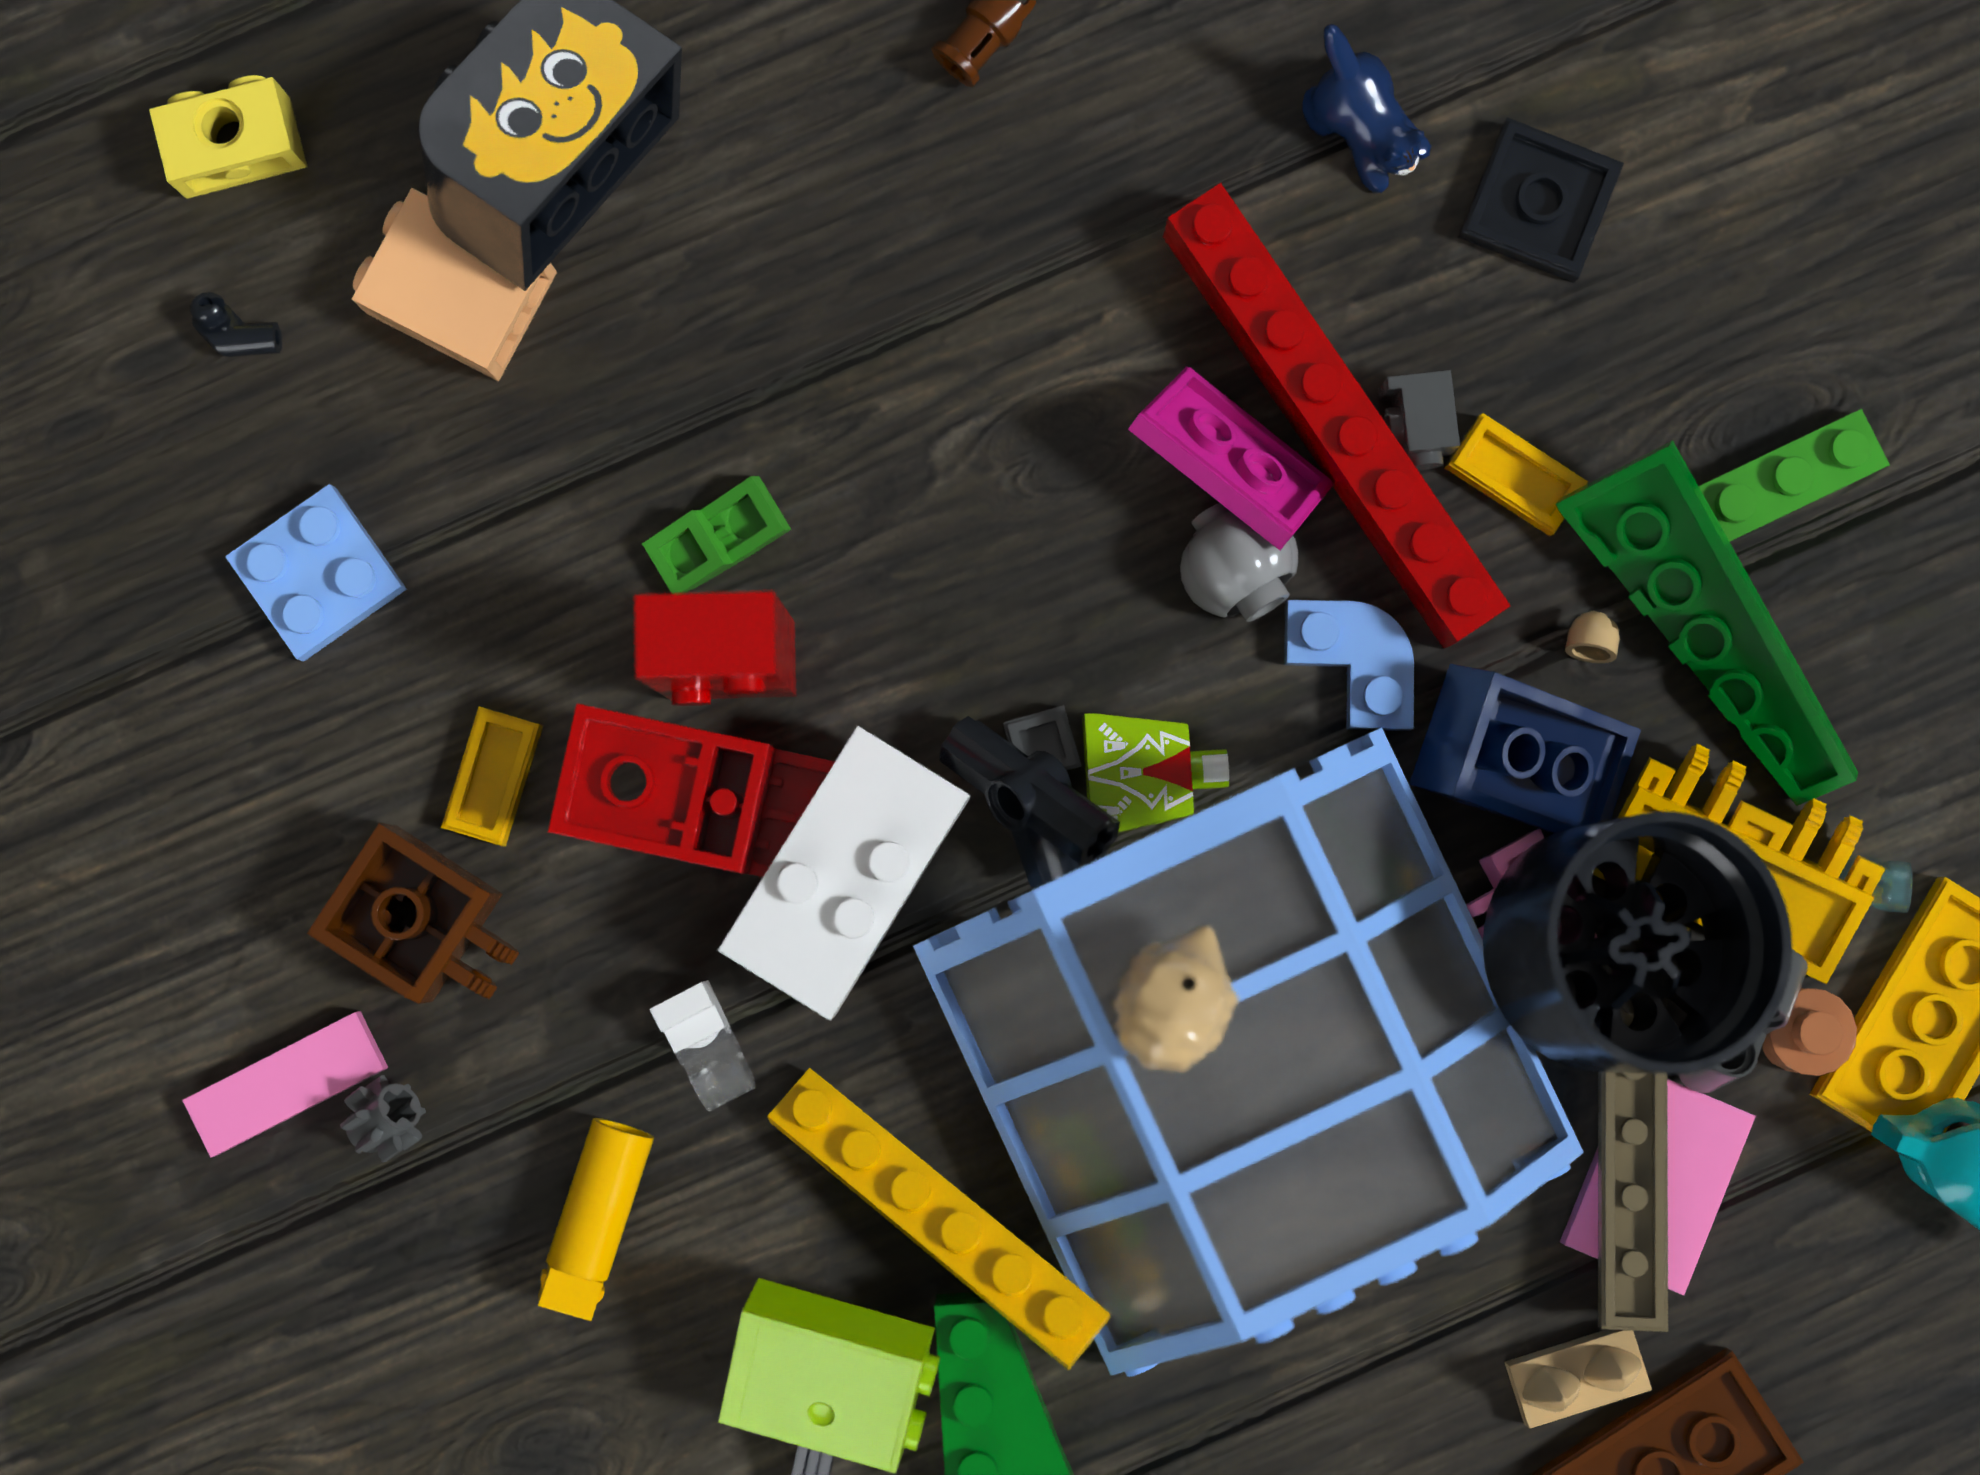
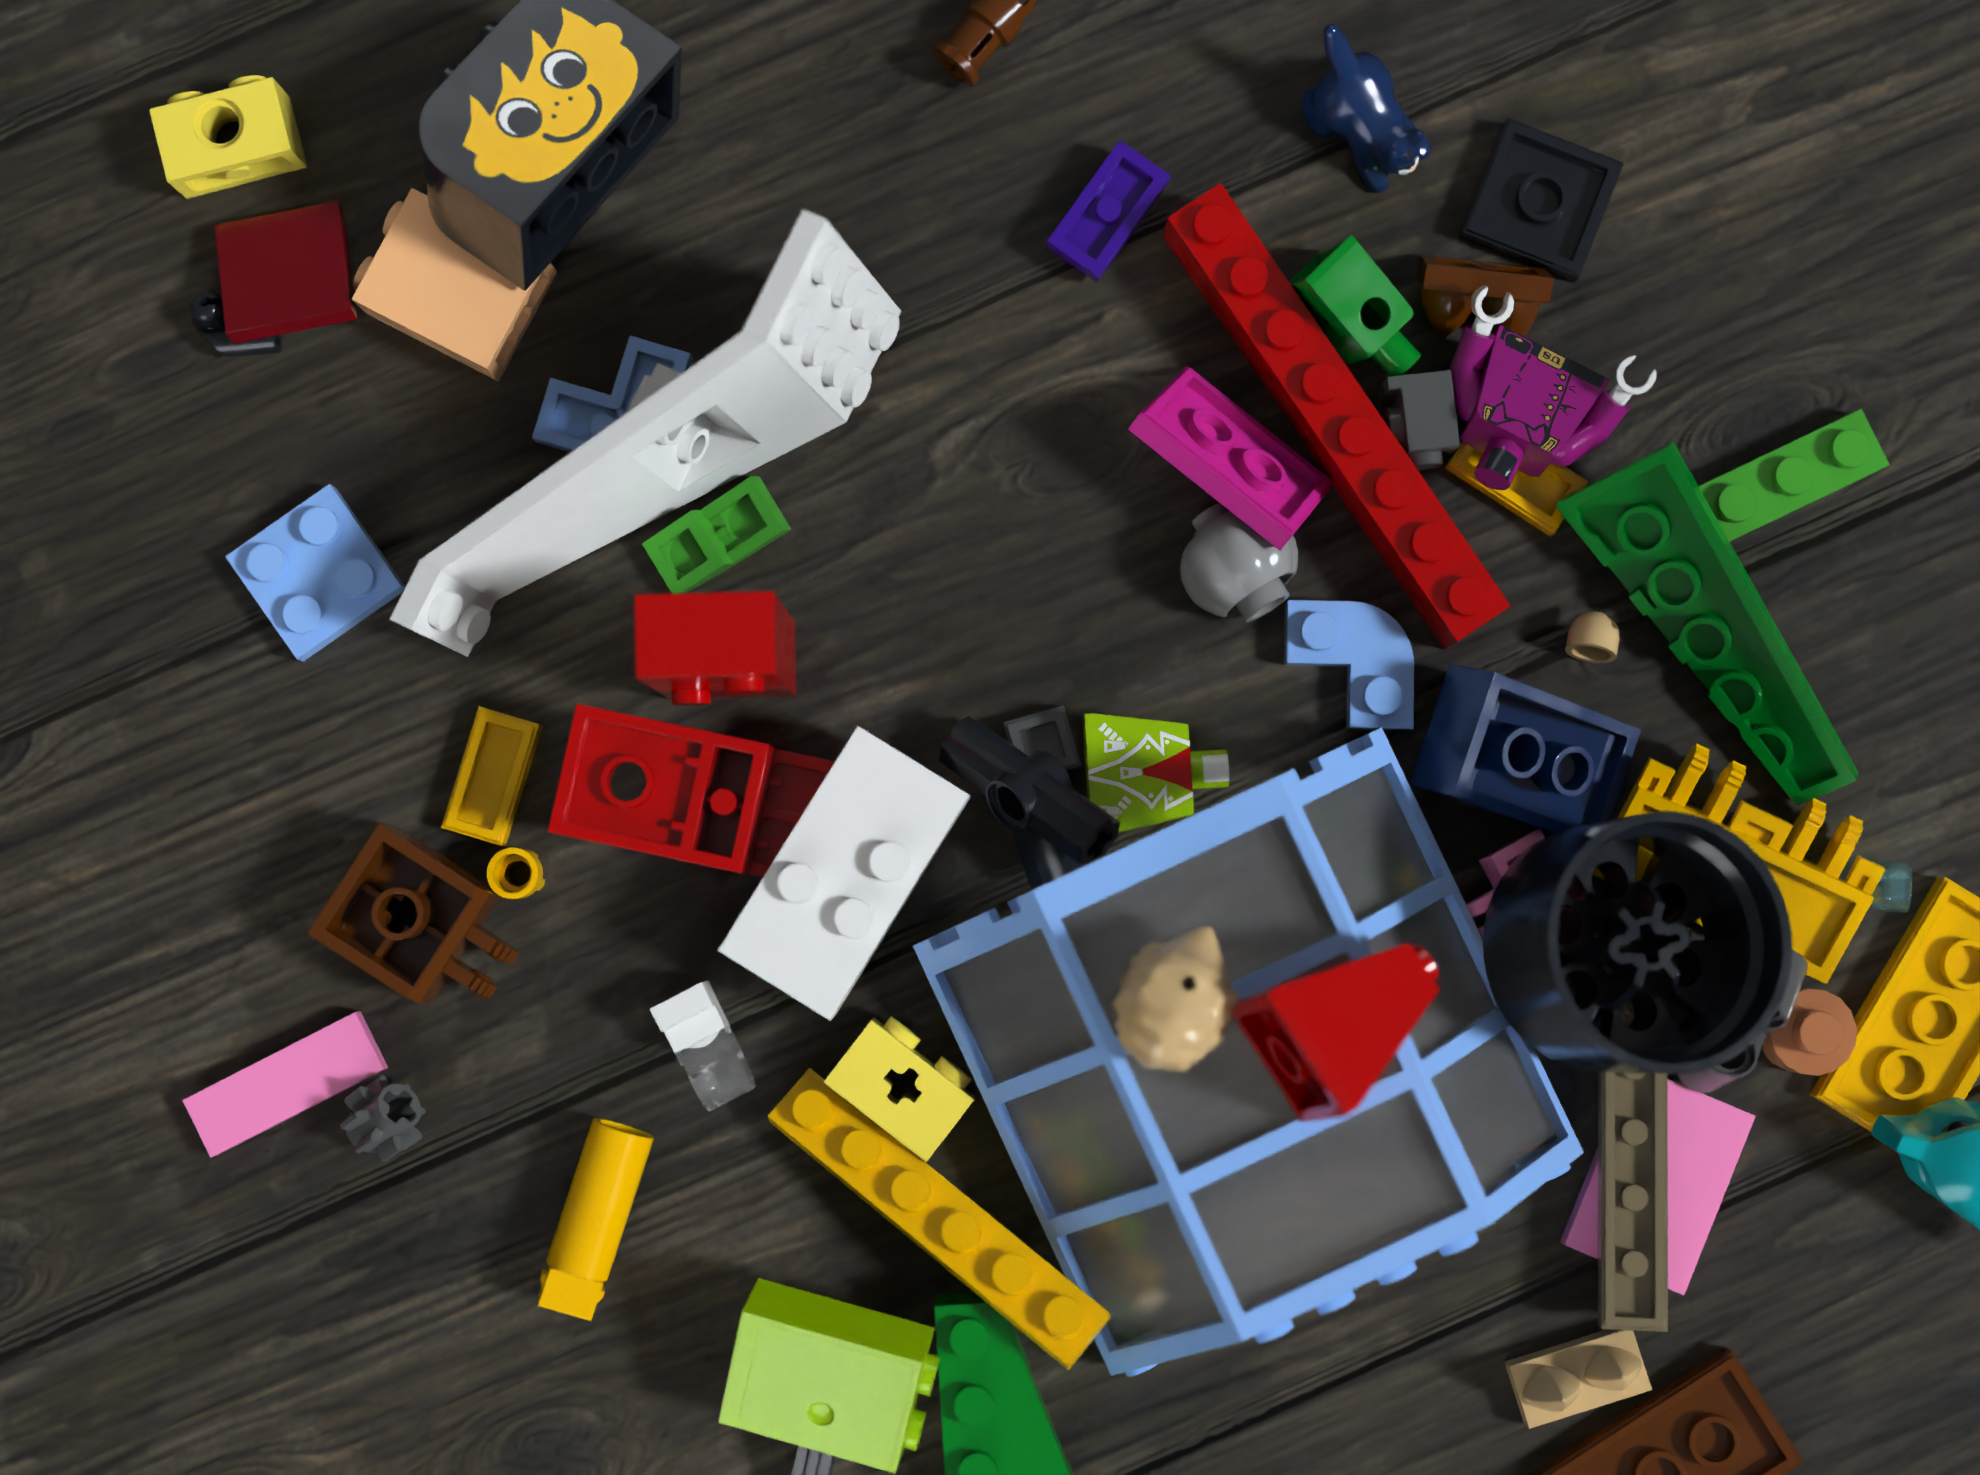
(285, 272): none -> dark red tile
(499, 869): none -> yellow hose
(576, 414): none -> light blue plate
(684, 435): none -> white wing
(913, 1121): none -> light yellow brick
(1108, 211): none -> dark purple plate
(1338, 1027): none -> red slope
(1340, 287): none -> green torso
(1452, 281): none -> reddish brown tile
(1529, 402): none -> magenta torso

